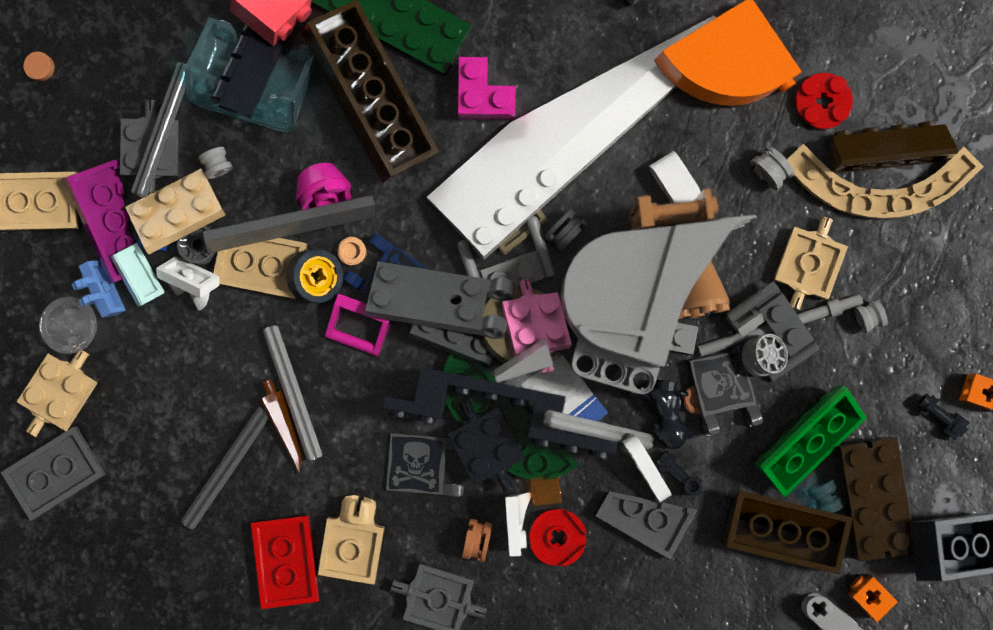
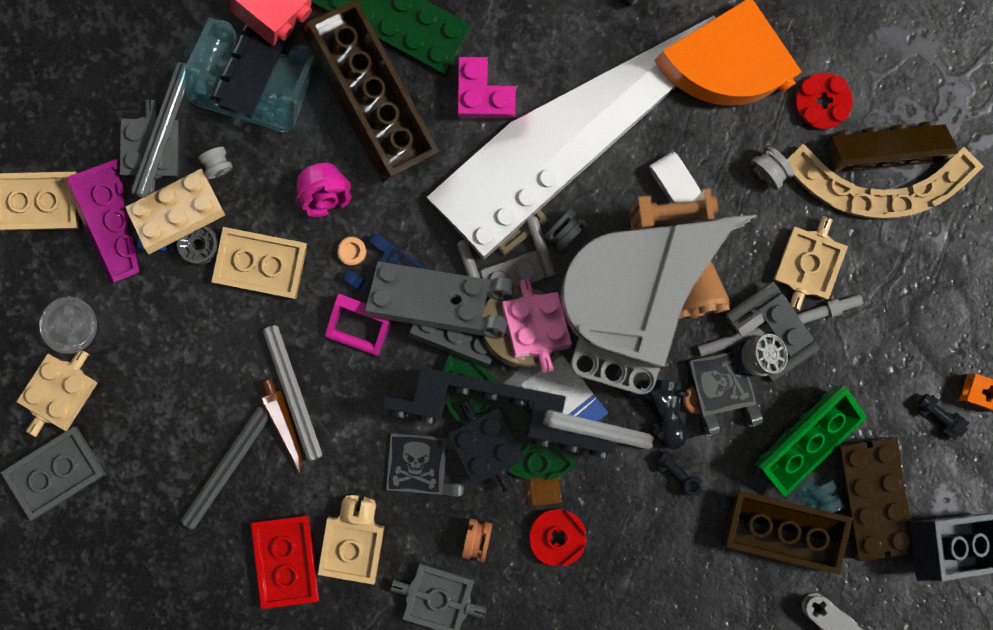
(39, 66): nougat tile -> none
(103, 294): medium blue hinge -> none
(137, 274): light aqua tile -> none
(190, 278): white tile -> none
(289, 224): dark grey tile -> none
(303, 284): wheel -> none
(516, 508): white plate -> none
(528, 361): light grey slope -> none
(646, 467): white beam -> none
(646, 521): dark grey wing -> none
(684, 339): light grey plate -> none
(871, 316): light grey wheel -> none
(882, 601): orange brick -> none

